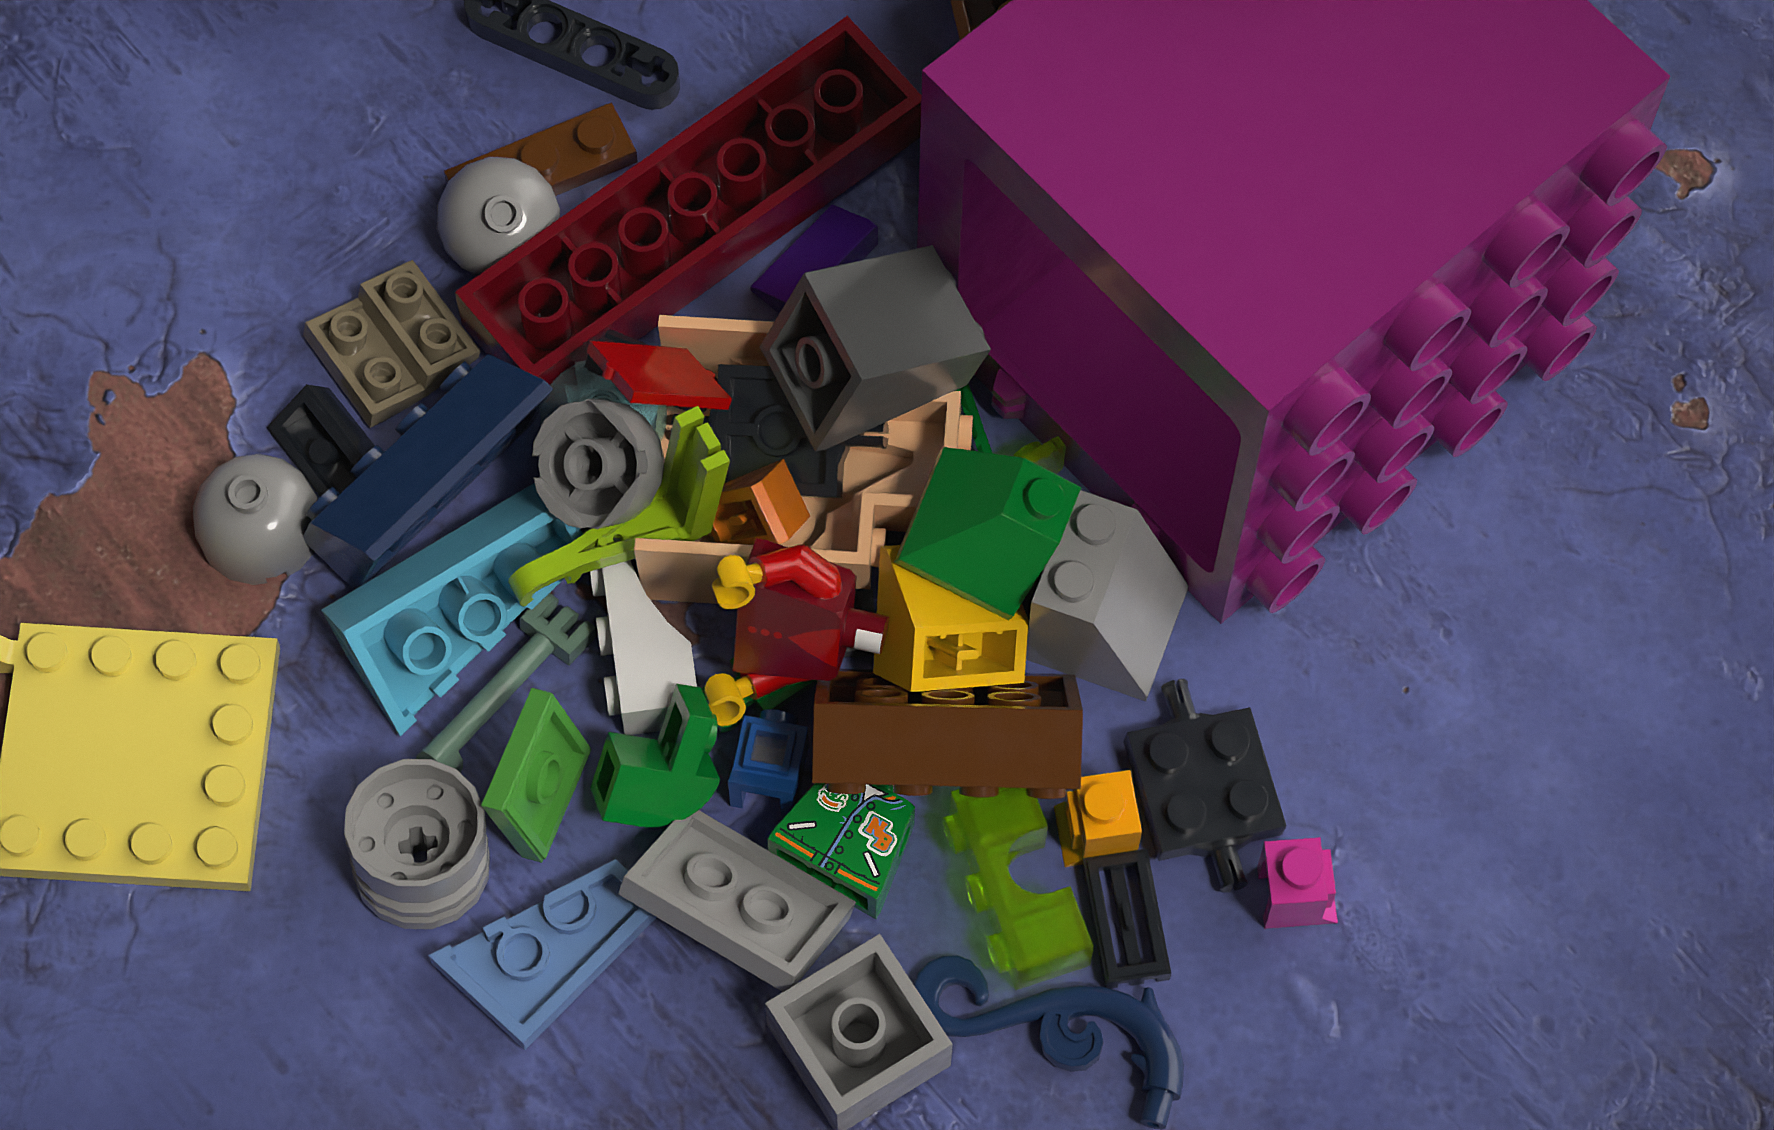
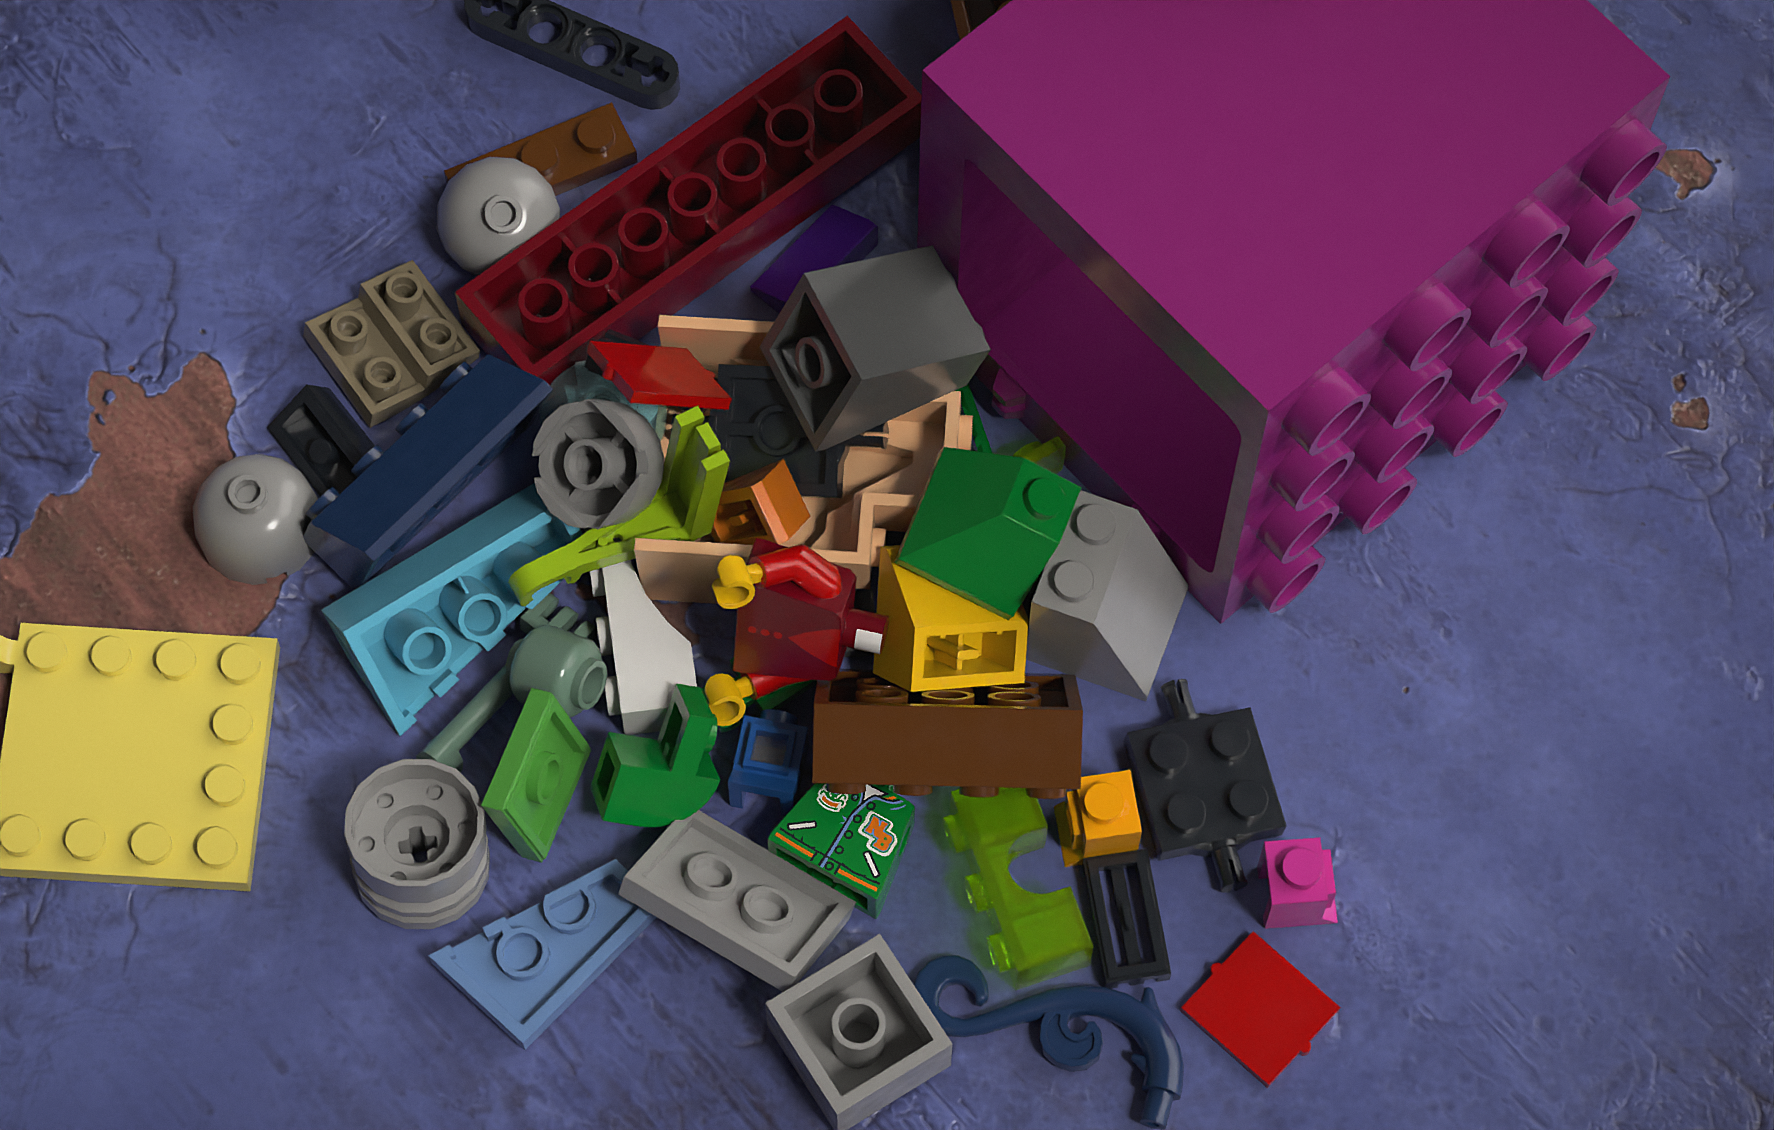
(557, 664): none -> sand green head
(1260, 1009): none -> red piece

